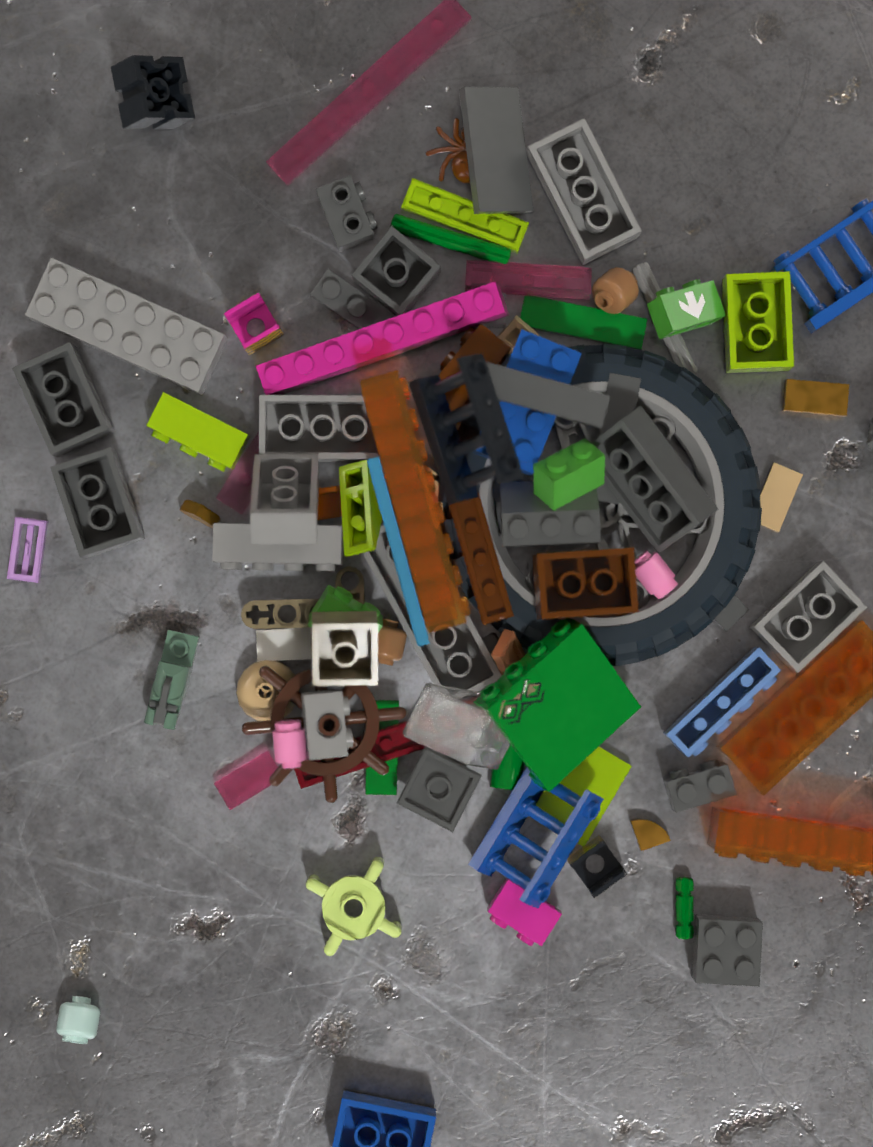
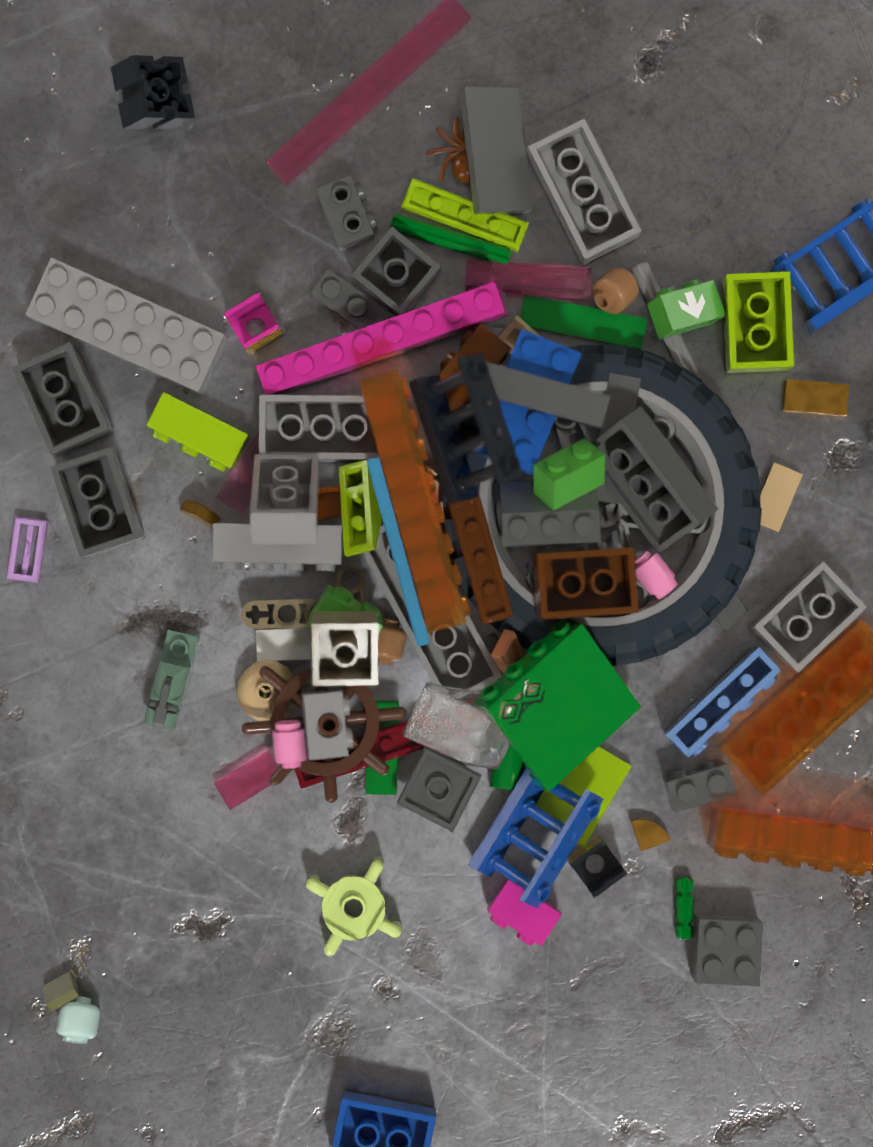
(60, 991): none -> olive tile

